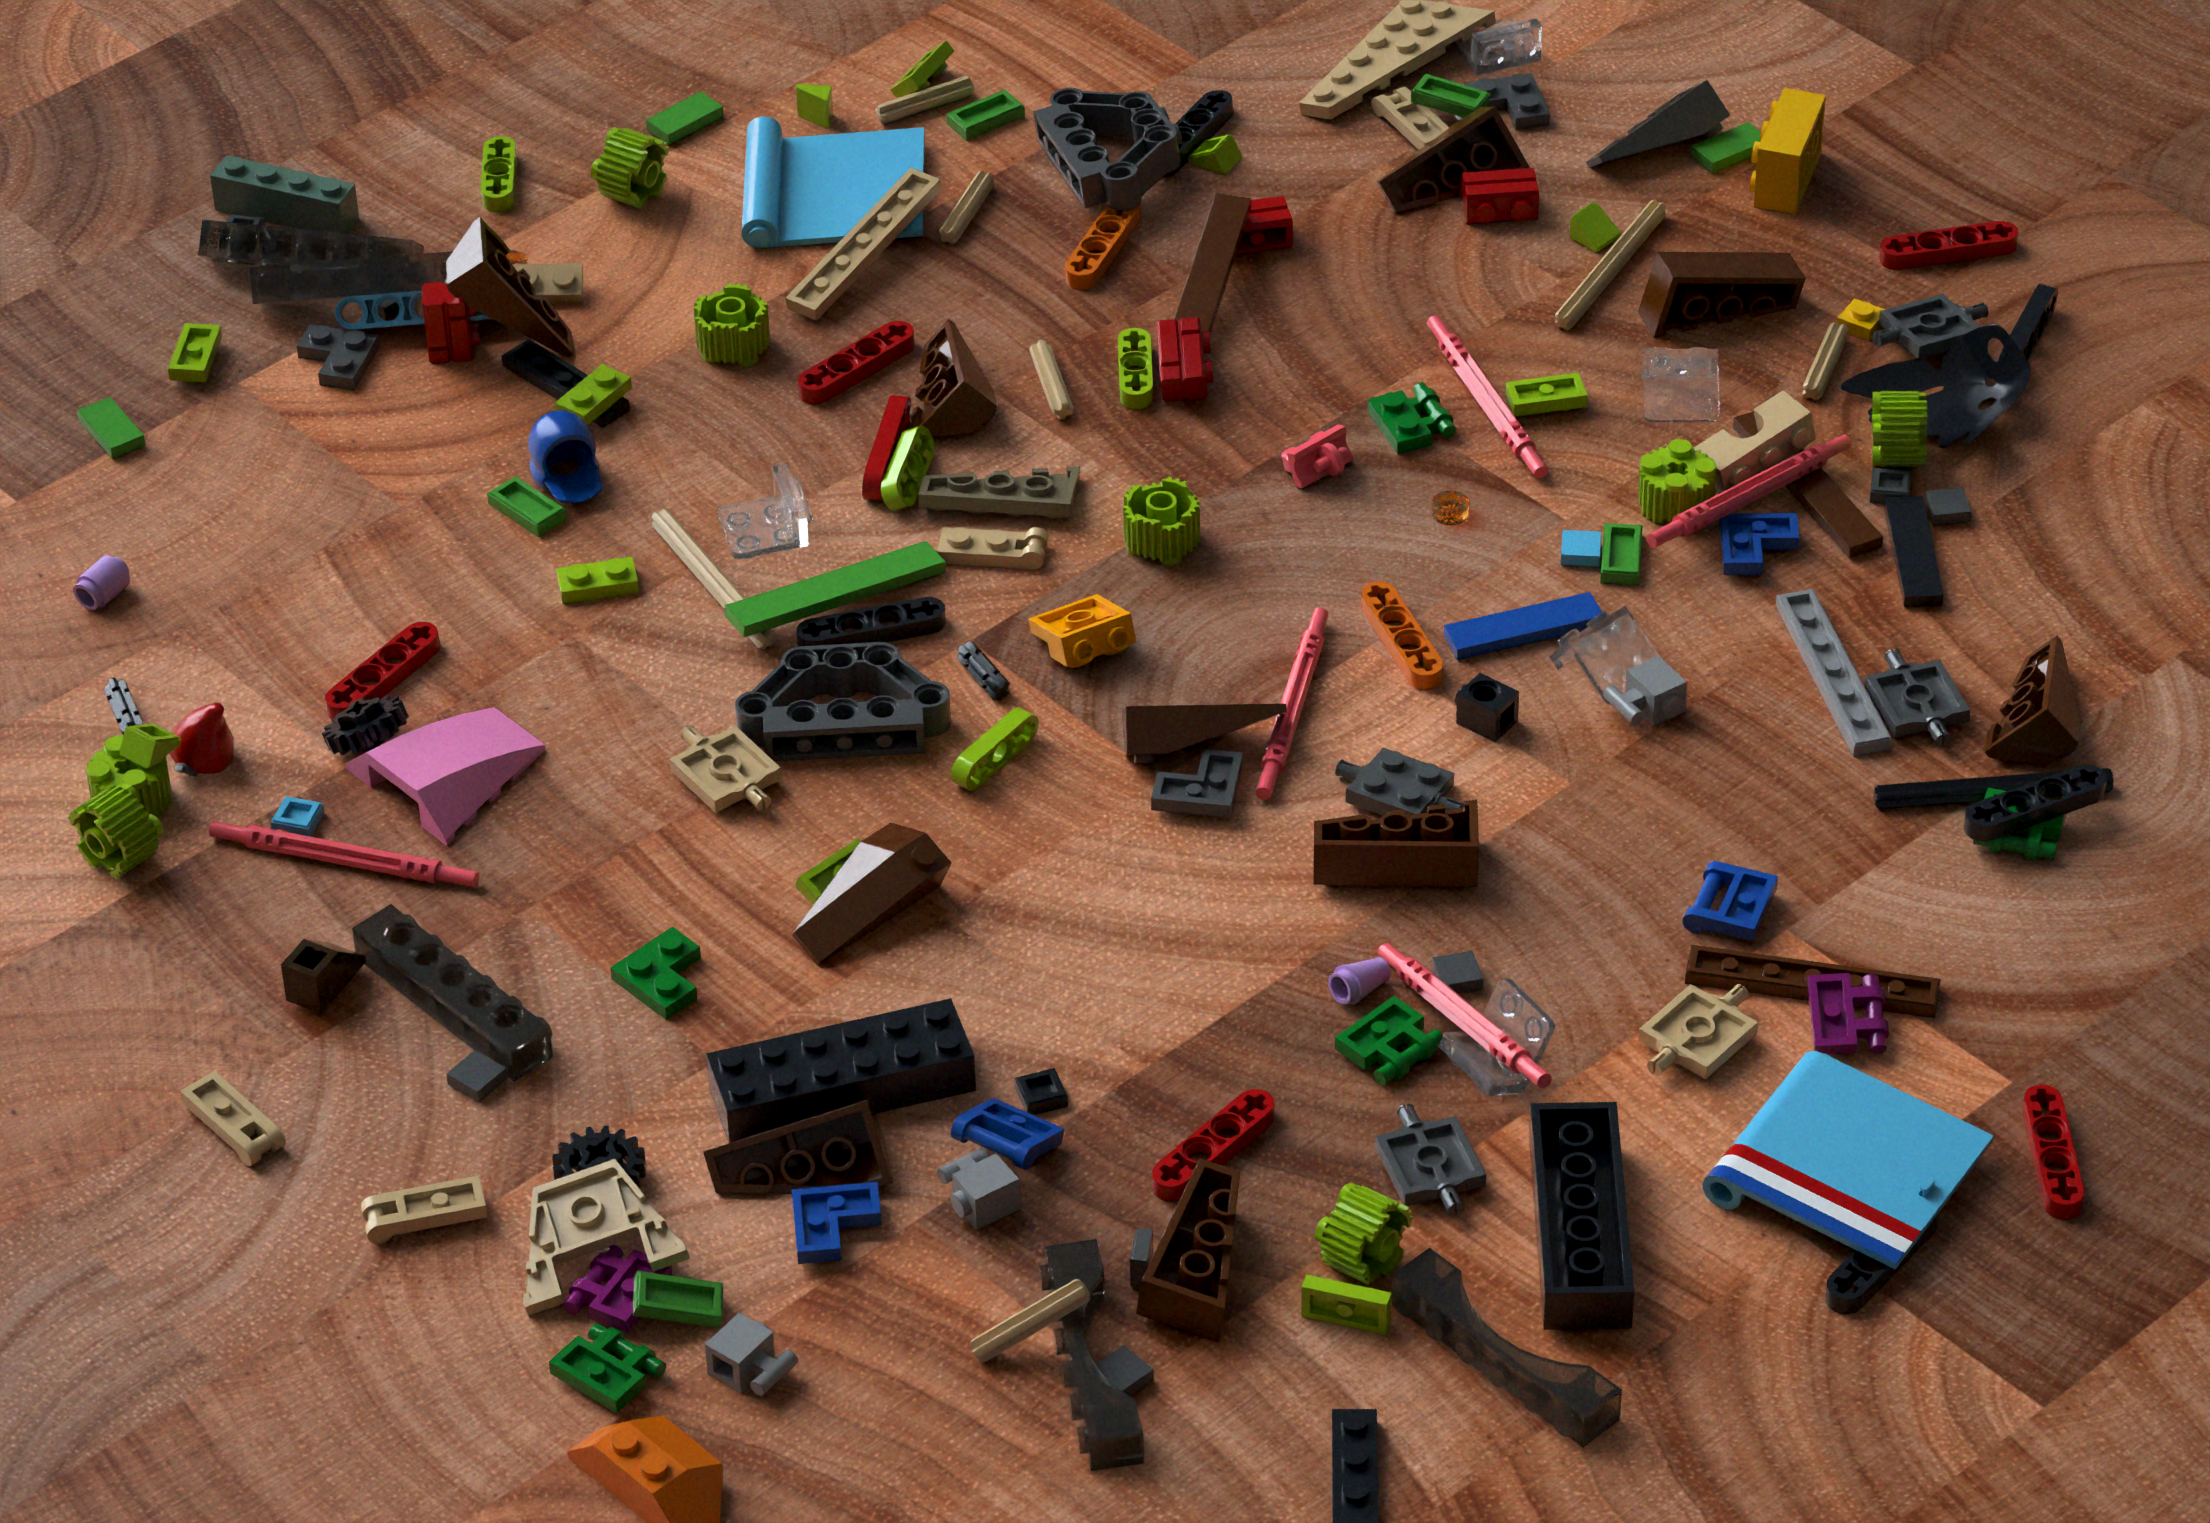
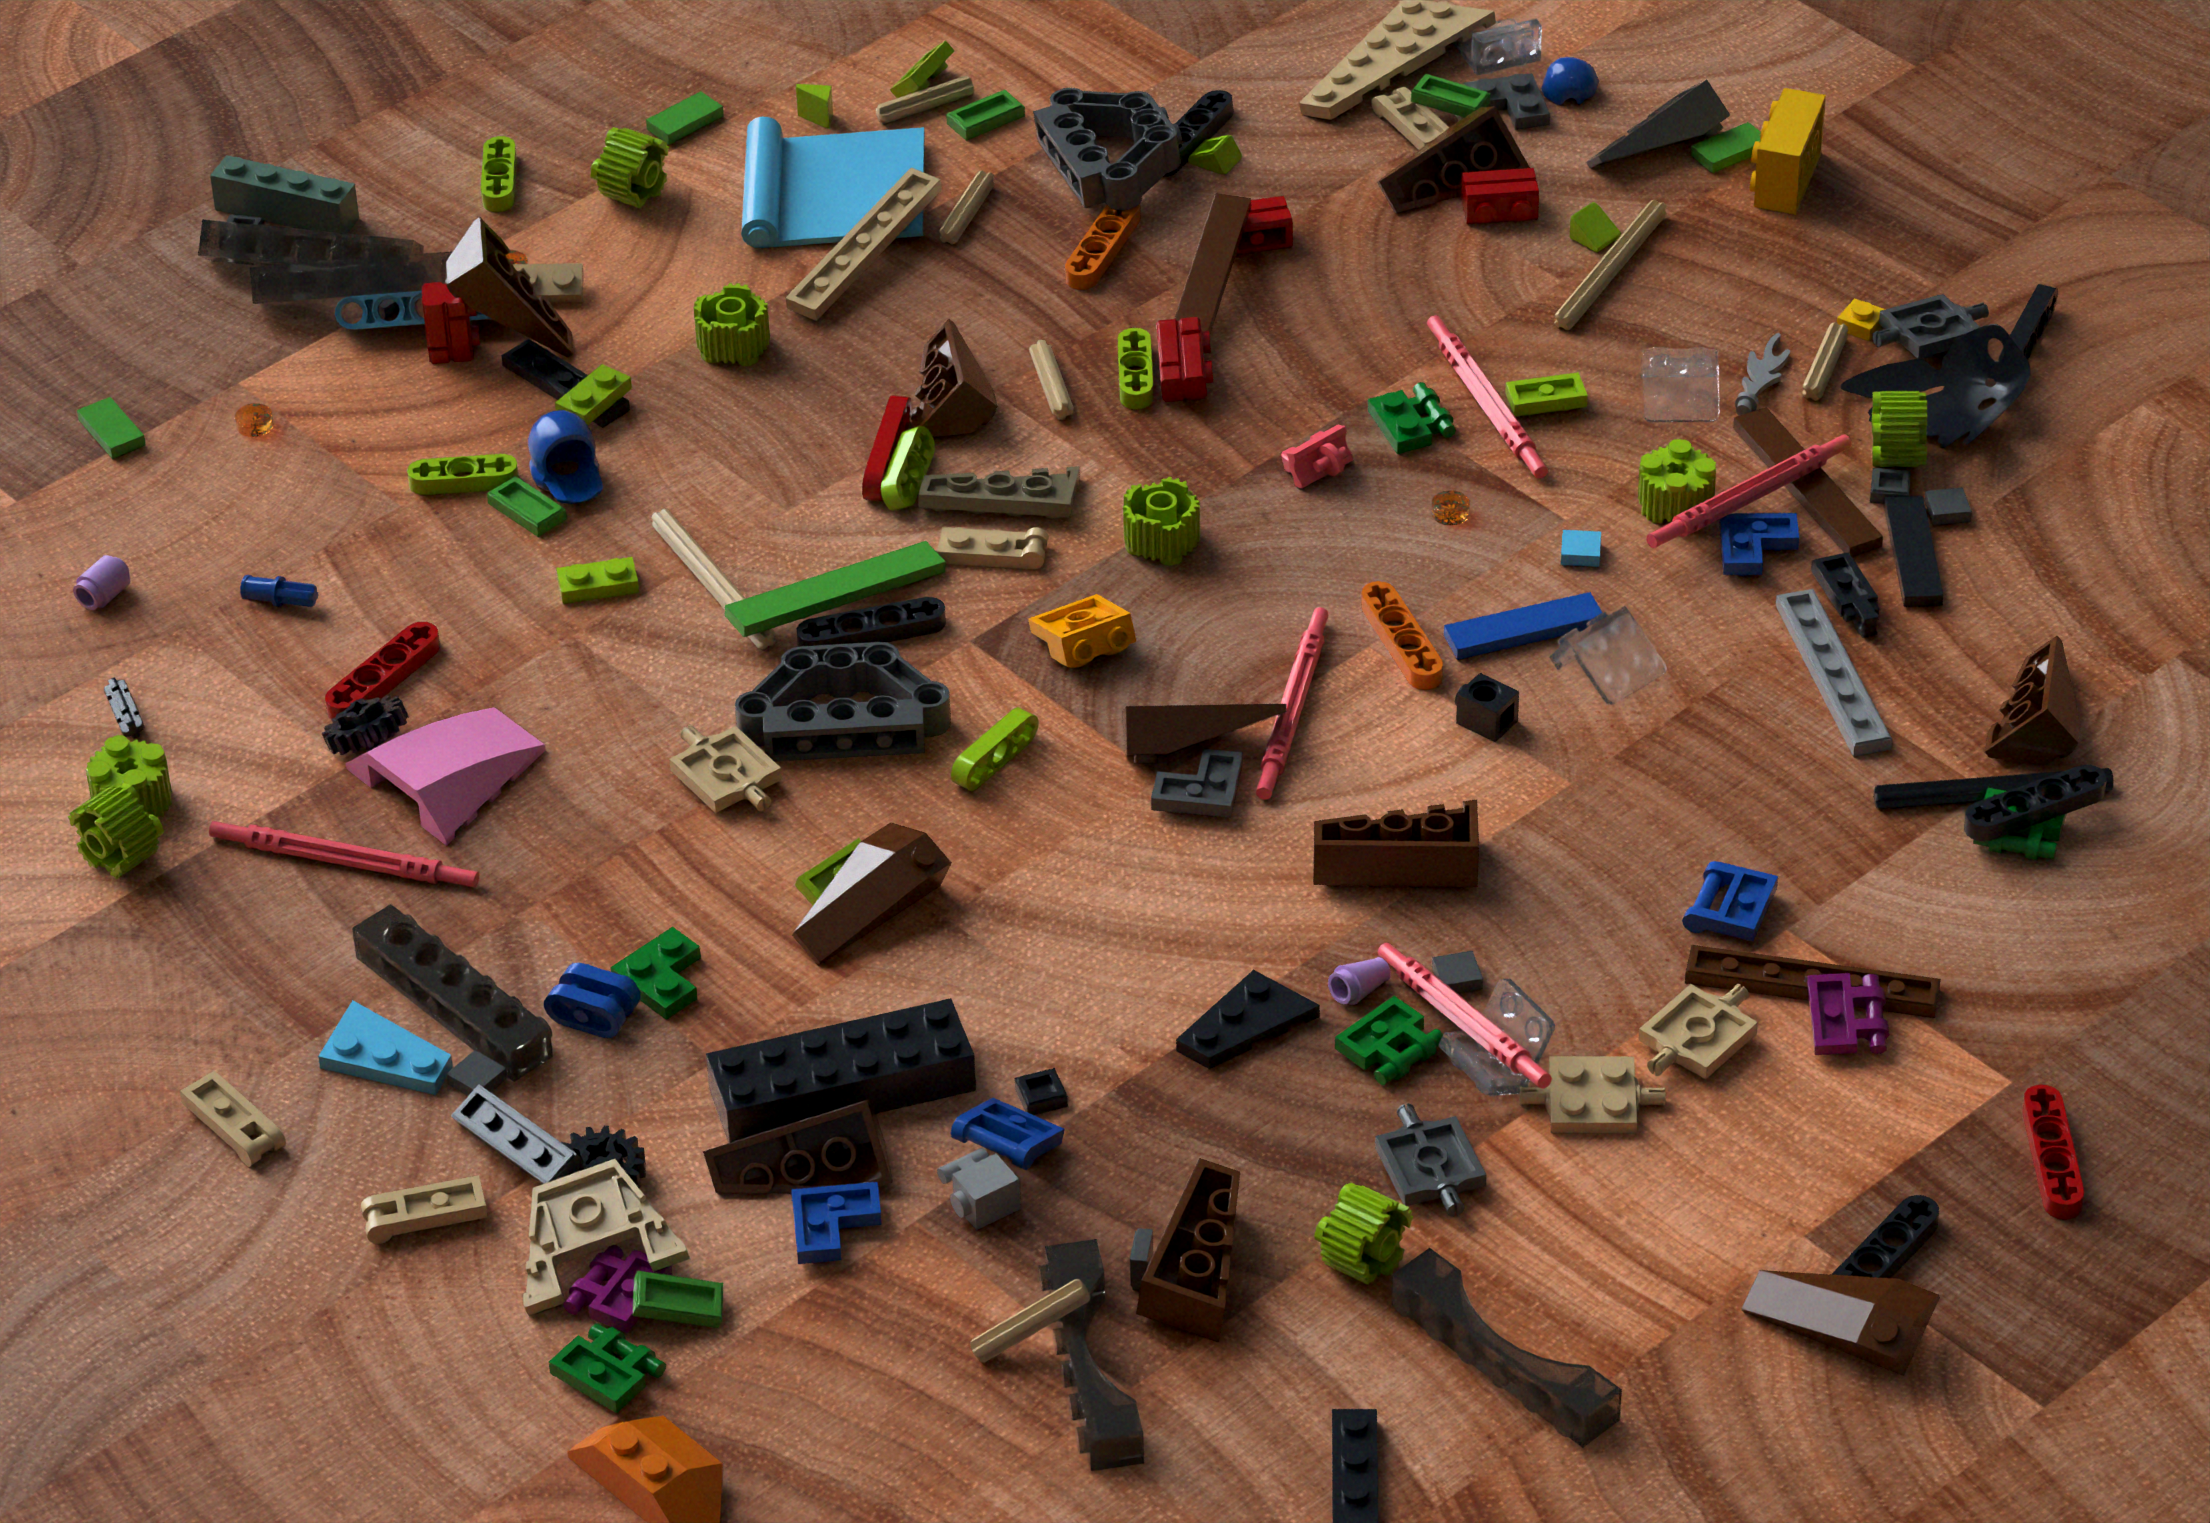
(147, 744): lime slope -> none
(195, 352): lime plate -> none
(205, 742): red hat -> none
(254, 420): none -> clear orange tile
(278, 591): none -> blue axle
(298, 816): medium azure tile -> none
(318, 973): dark brown slope -> none
(343, 351): dark grey plate -> none
(384, 1052): none -> medium azure wing
(487, 472): none -> lime beam
(515, 1137): none -> tile
(592, 1000): none -> blue brick
(745, 1356): light grey brick -> none
(768, 522): clear bracket -> none
(823, 383): red beam -> none
(983, 670): black axle -> none
(1126, 1371): dark grey tile -> none
(1208, 1141): red beam -> none
(1243, 1016): none -> black wing
(1346, 1304): lime plate -> none
(1396, 784): dark grey plate -> none
(1569, 79): none -> blue hair
(1580, 1216): black brick -> none
(1593, 1095): none -> tan plate
(1621, 554): bright green tile -> none
(1651, 693): light grey brick -> none
(1717, 287): reddish brown wedge -> none
(1763, 375): none -> light grey piece
(1782, 430): tan arch -> none
(1848, 591): none -> black hinge
(1849, 1158): medium azure door -> none
(1854, 1314): none -> reddish brown wedge
(1908, 250): red beam -> none
(1917, 698): dark grey plate -> none

